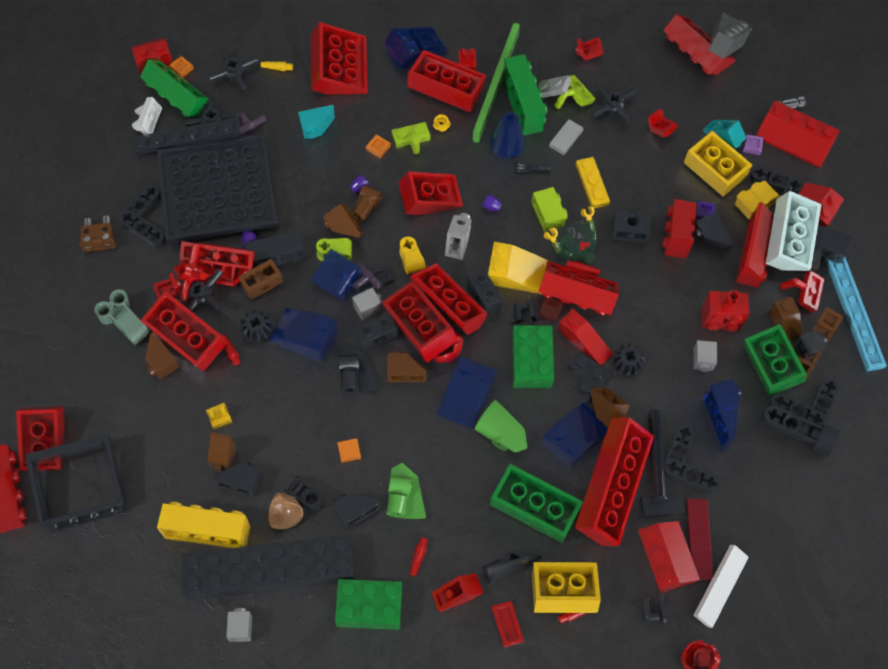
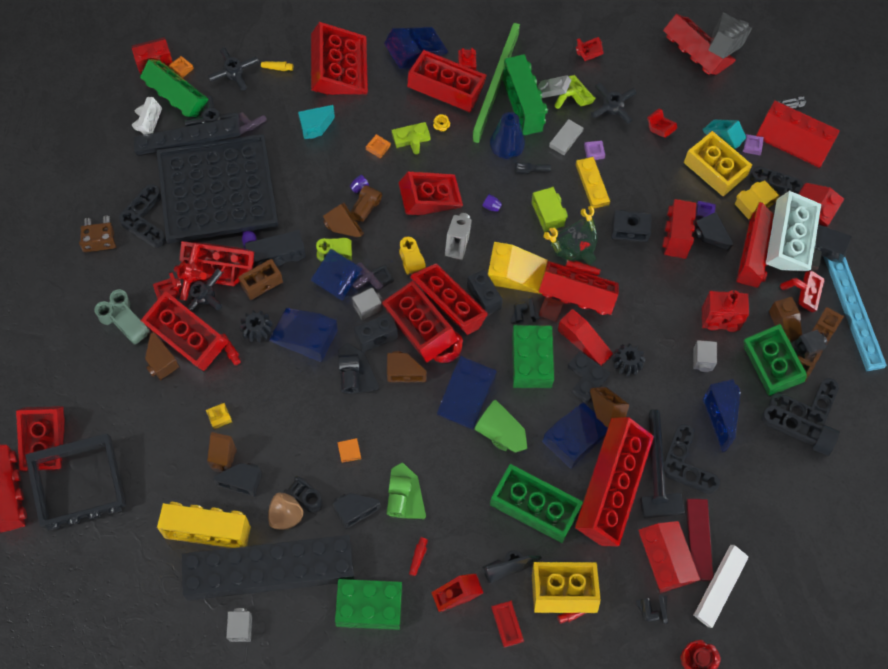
(594, 149): none -> medium lavender tile

